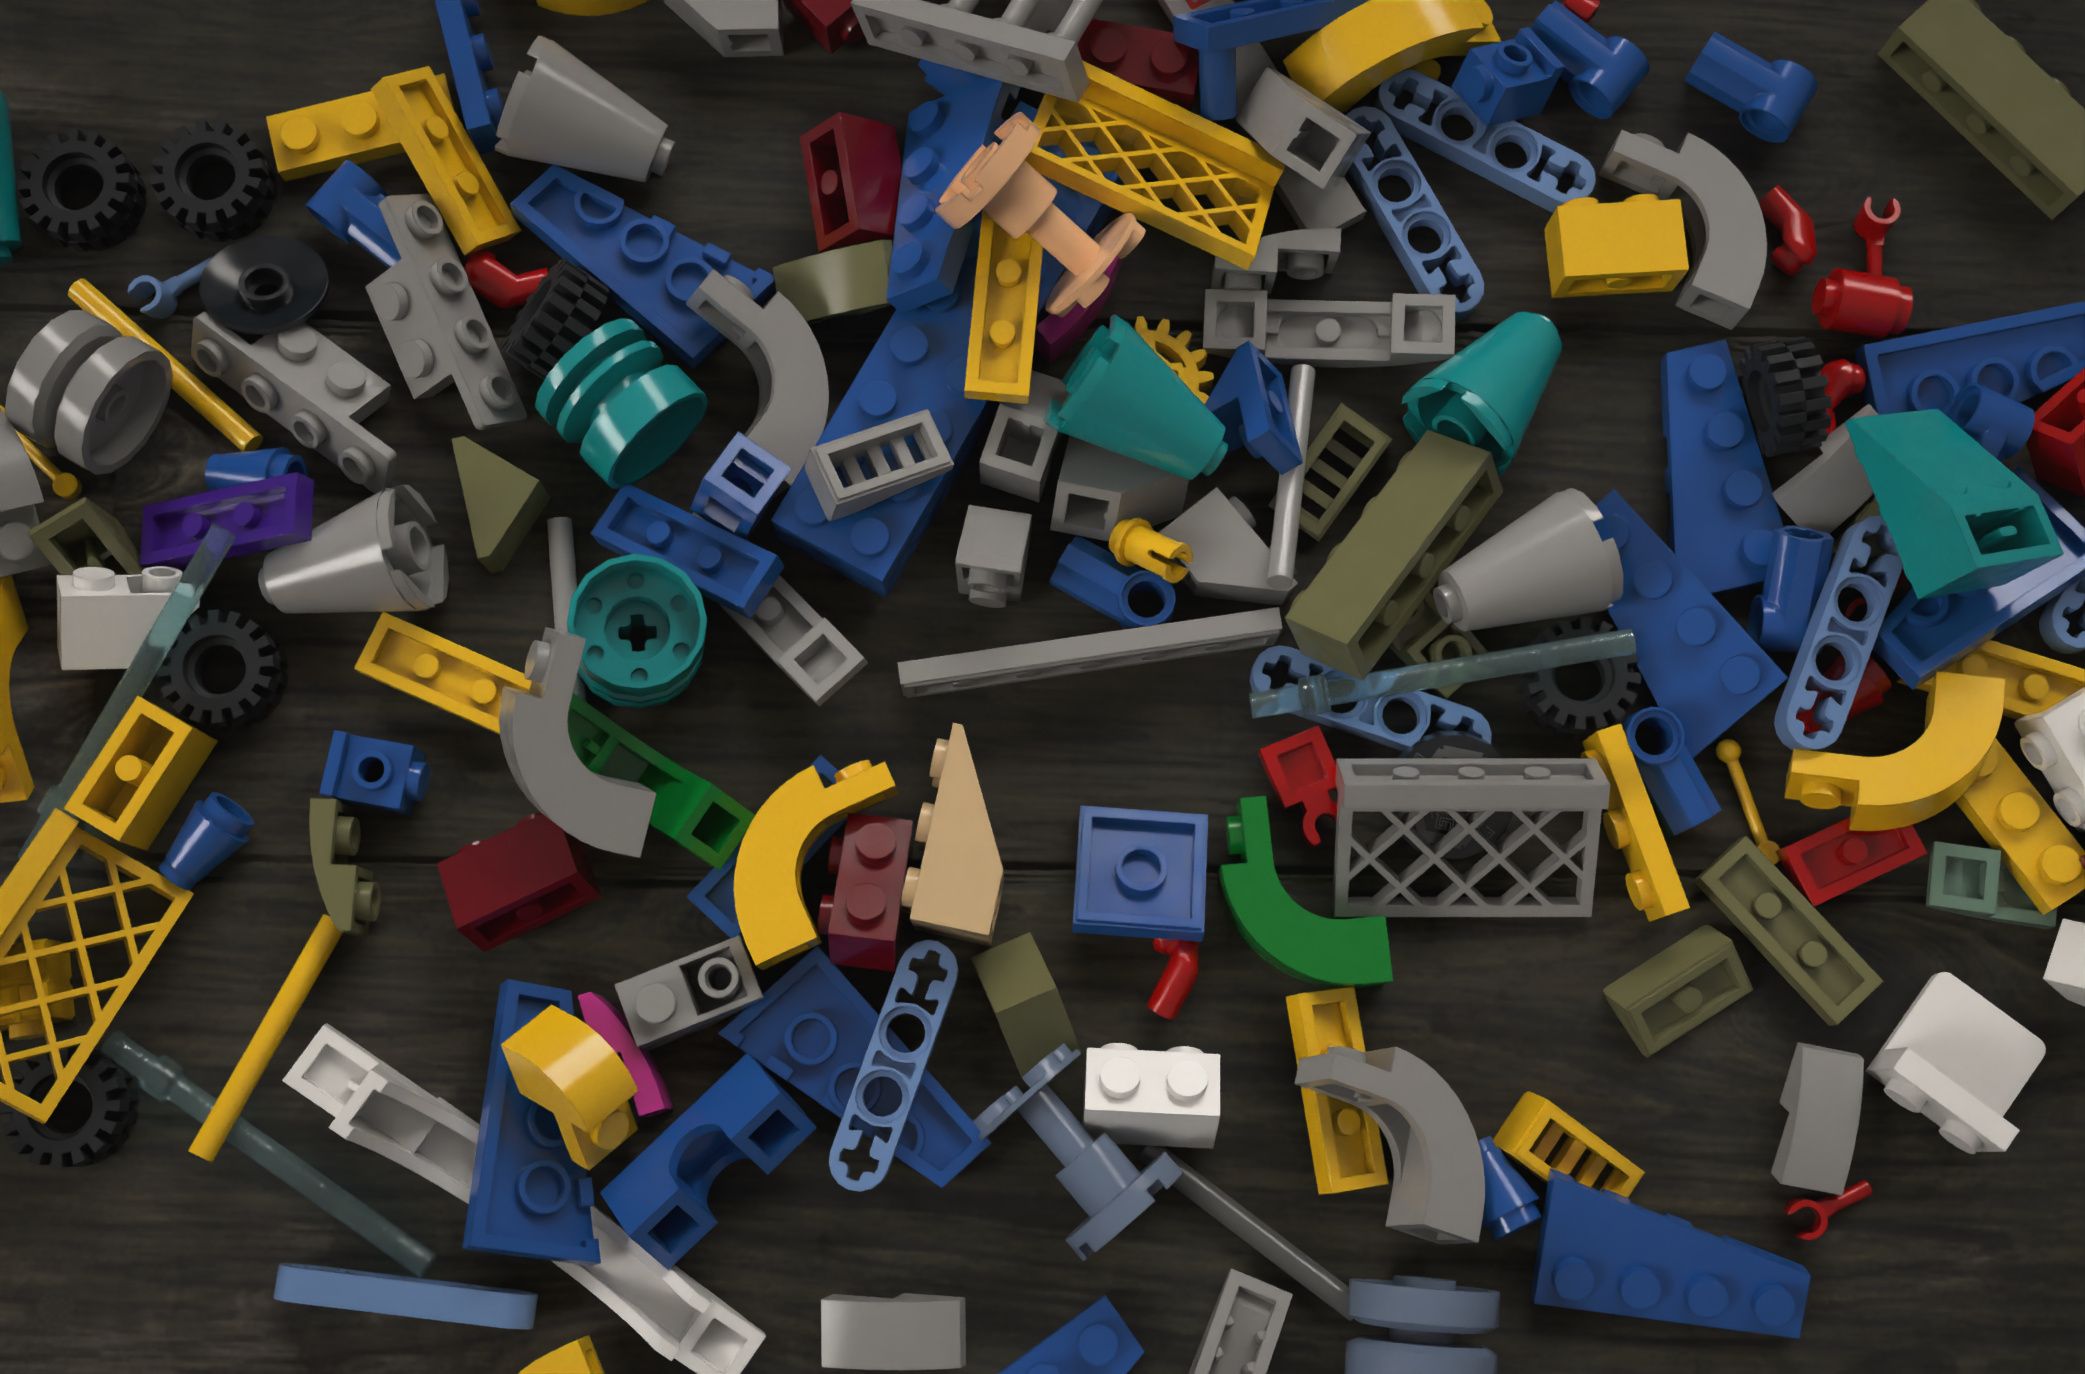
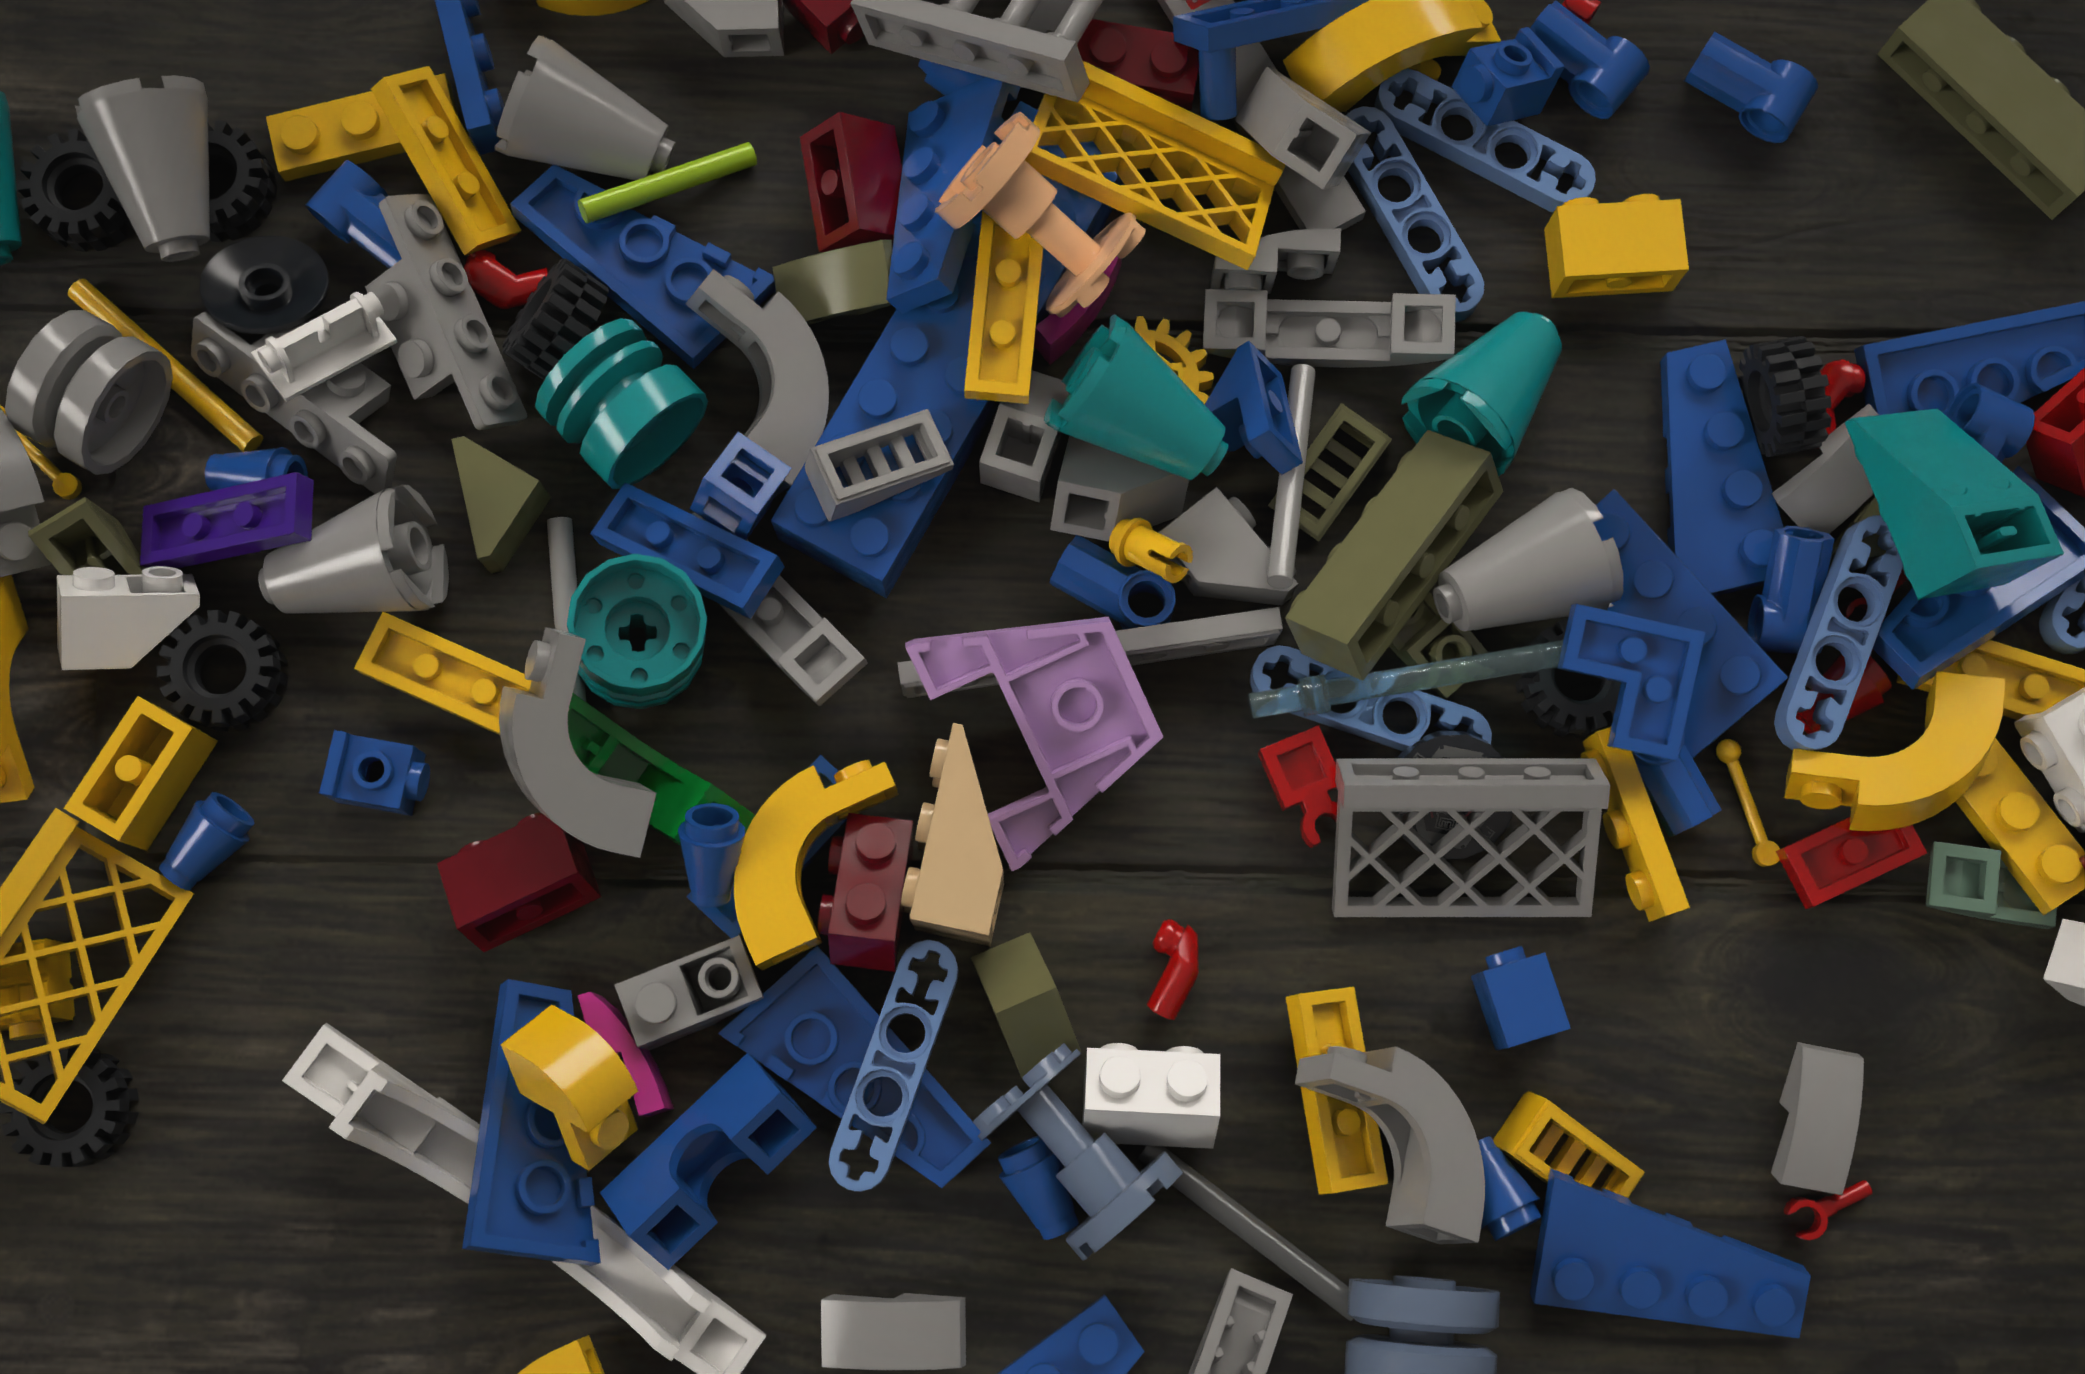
(141, 669): clear light blue bar -> none
(155, 158): none -> light grey cone
(166, 292): medium blue hand -> none
(166, 1080): clear light blue bar -> none
(266, 1040): yellow bar -> none
(325, 346): none -> white hinge
(345, 888): olive slope -> none
(405, 1296): medium blue beam -> none
(667, 182): none -> lime bar
(711, 849): none -> blue cone
(993, 555): light grey slope -> none
(1031, 1179): none -> blue cone
(1071, 703): none -> lavender wing
(1141, 873): blue plate -> none
(1281, 931): green arch -> none
(1519, 998): none -> blue brick
(1655, 672): none -> blue plate
(1678, 989): olive slope -> none
(1716, 210): light grey arch -> none
(1788, 931): olive plate -> none
(1796, 230): red arm -> none
(1862, 303): red brick -> none
(1874, 231): red hand -> none
(1958, 1064): white bracket -> none

